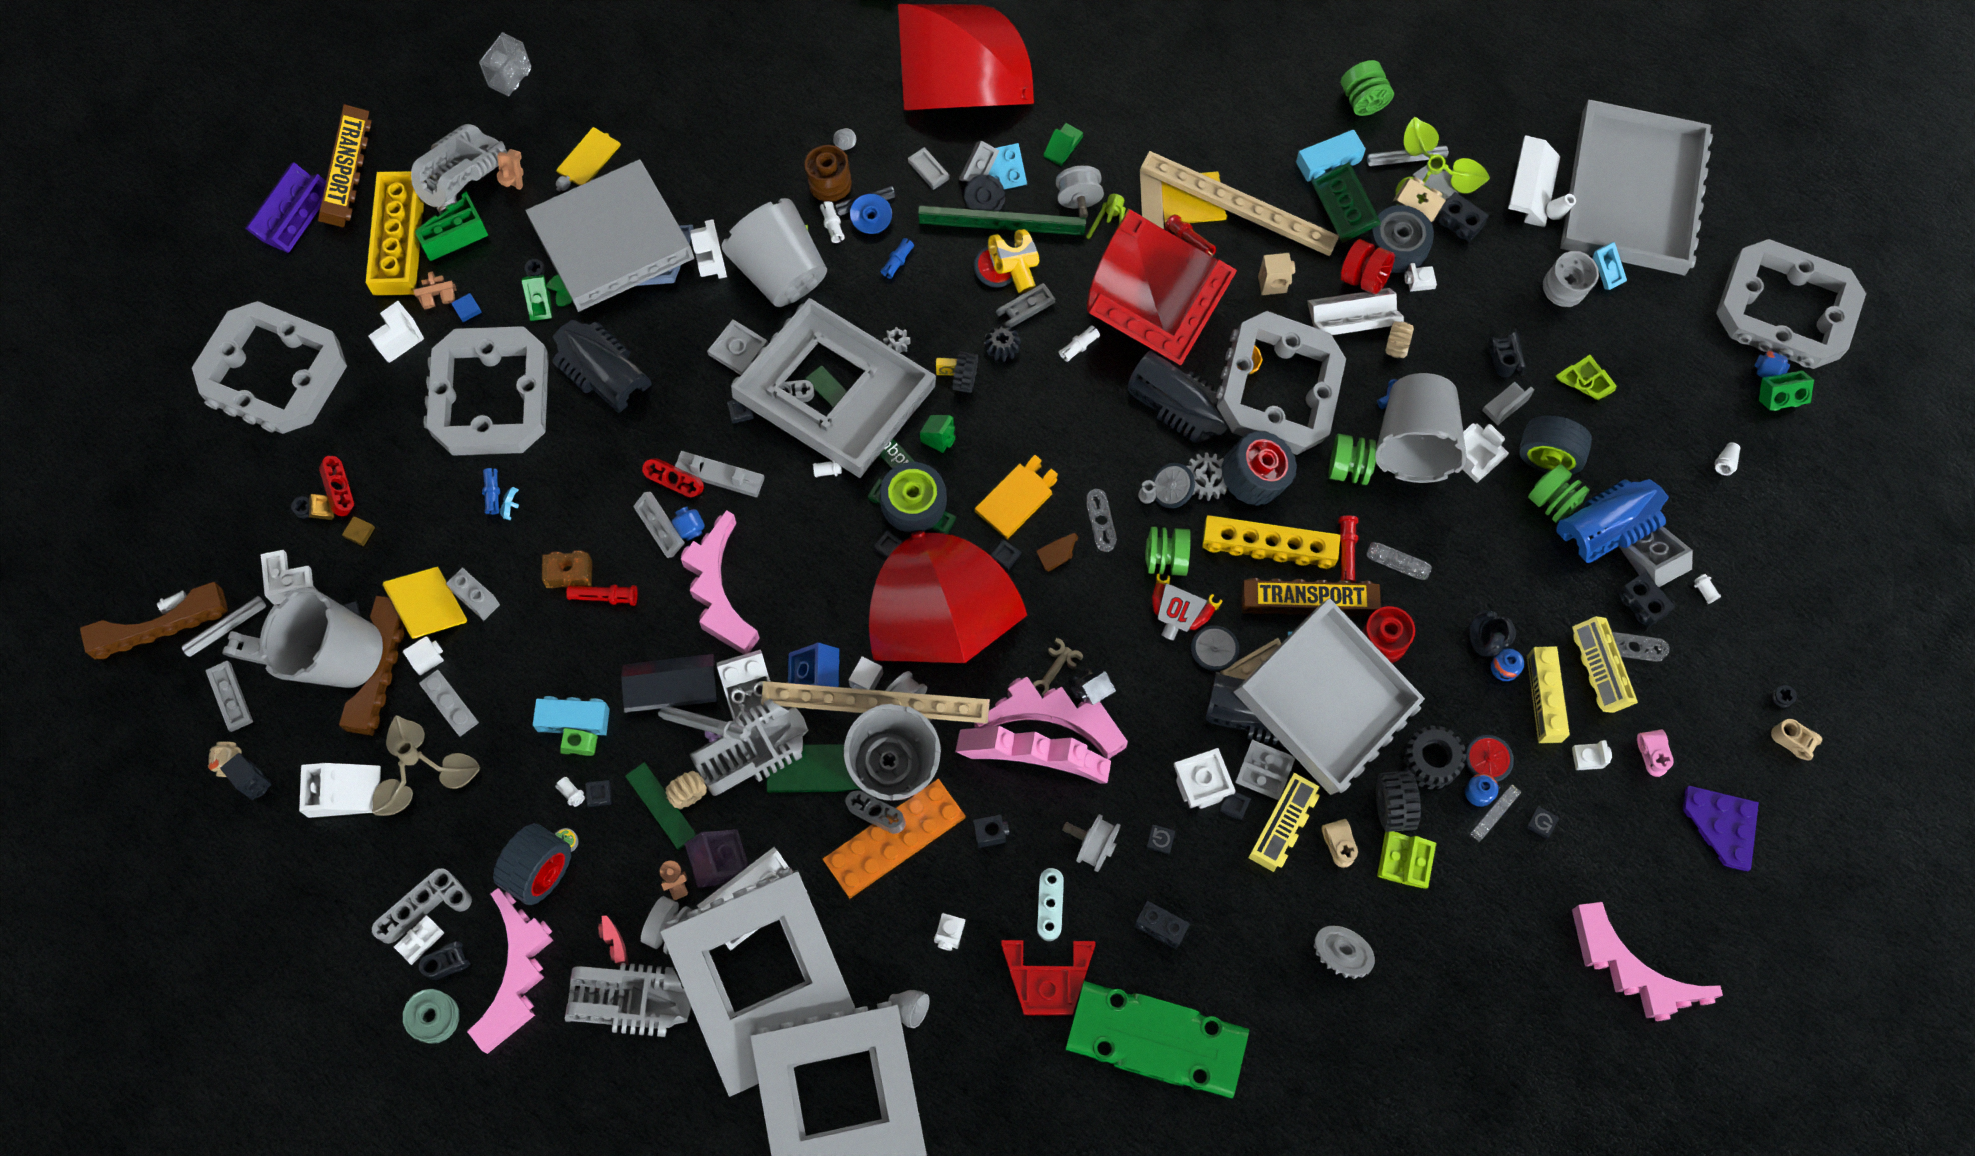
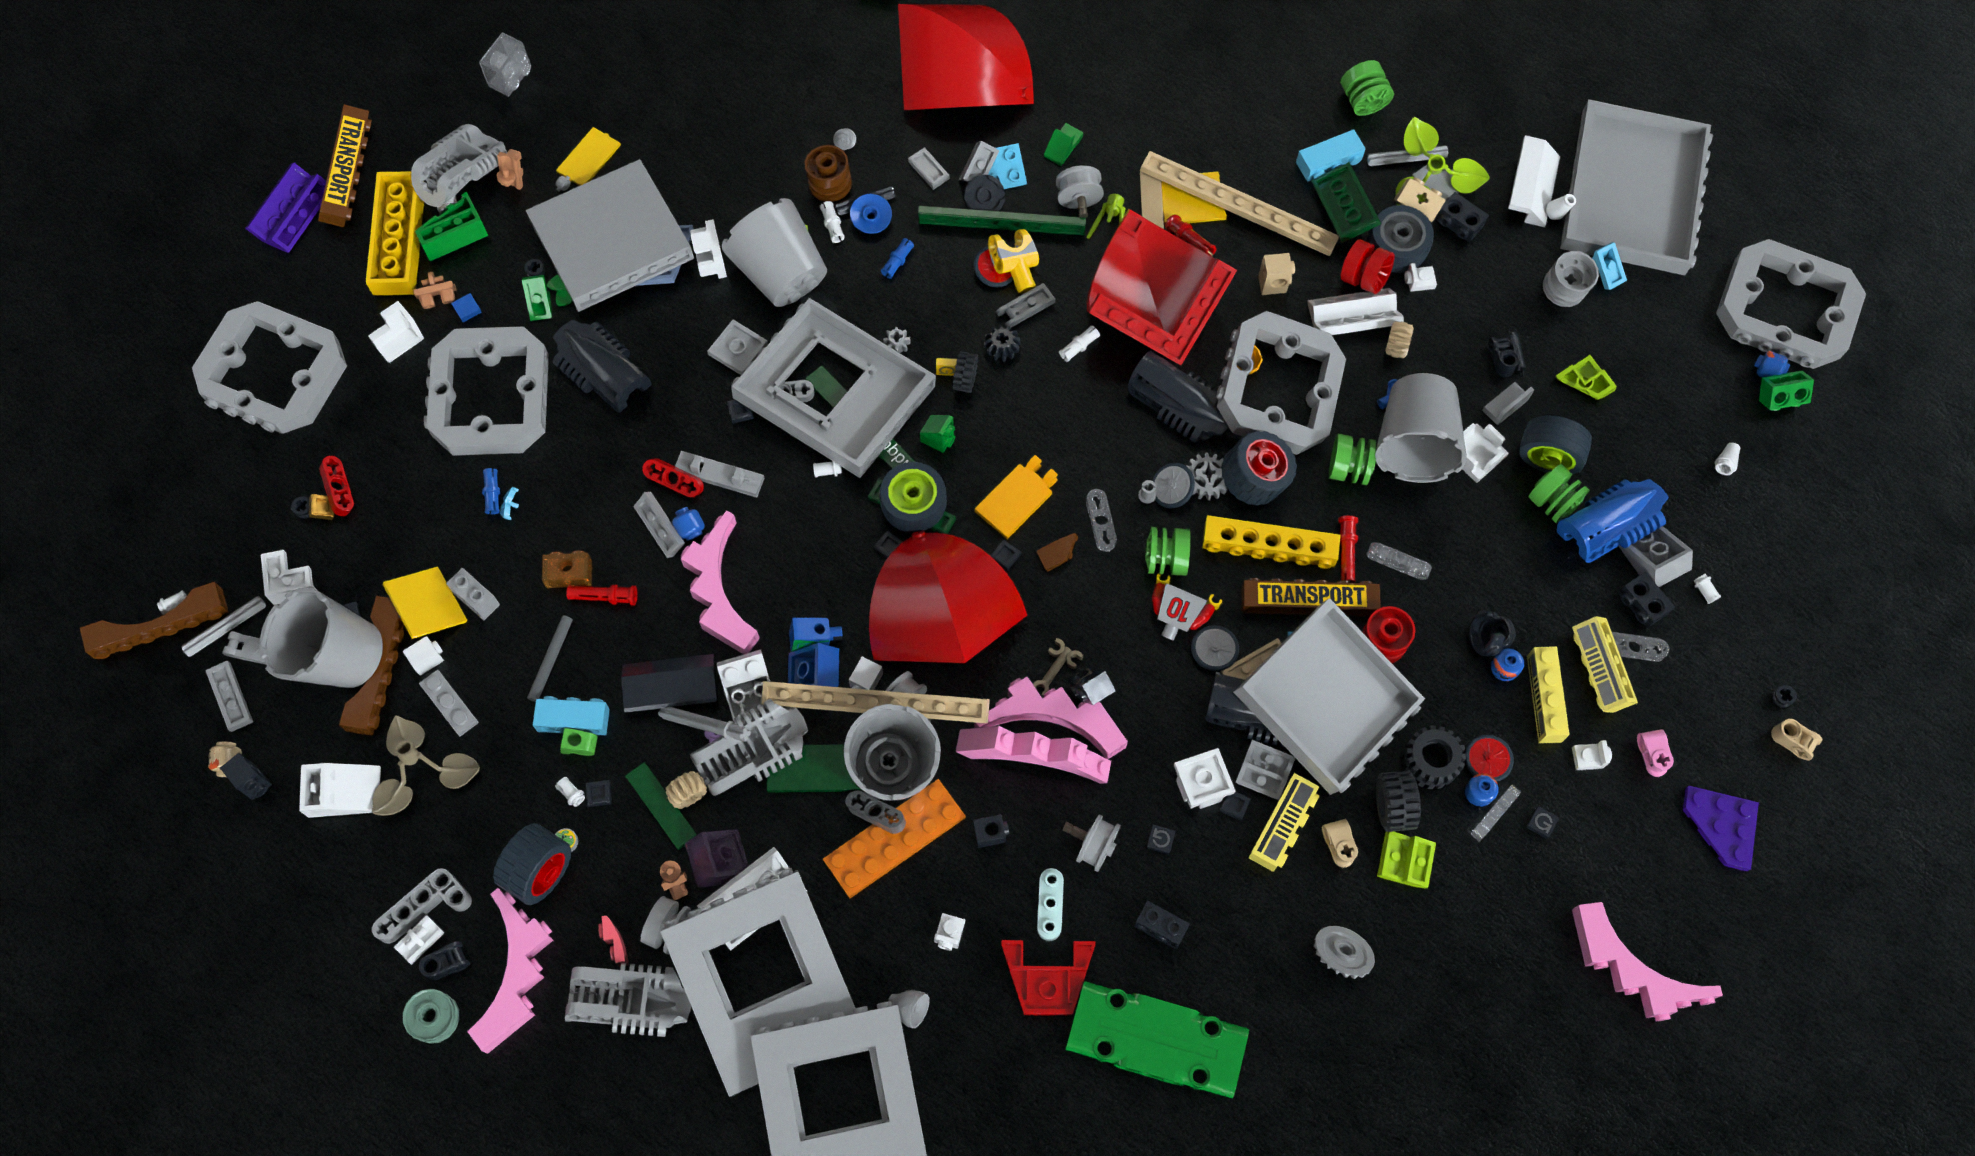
(358, 531): pearl gold tile -> none
(550, 658): none -> dark grey piece
(810, 631): none -> blue torso

